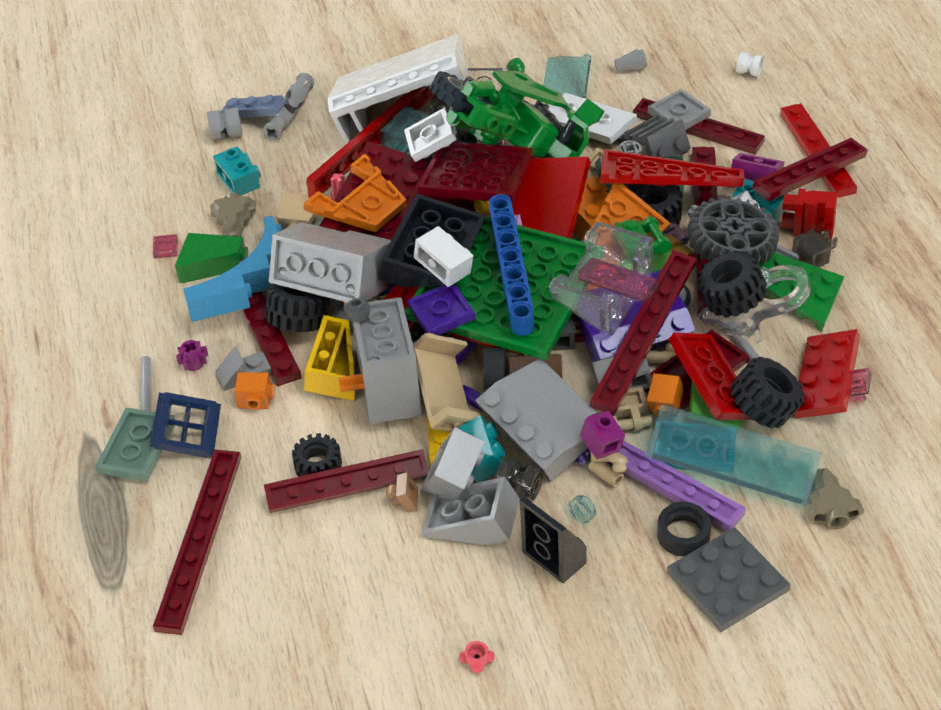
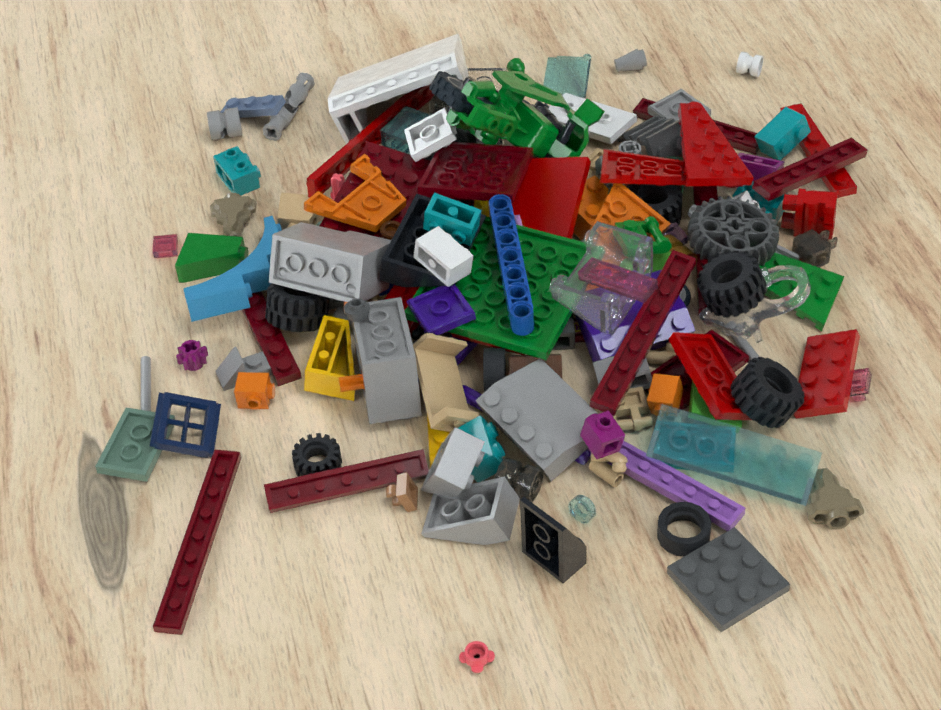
(388, 229): none -> reddish brown tile
(453, 217): none -> teal brick
(707, 152): none -> red wing
(782, 133): none -> teal brick

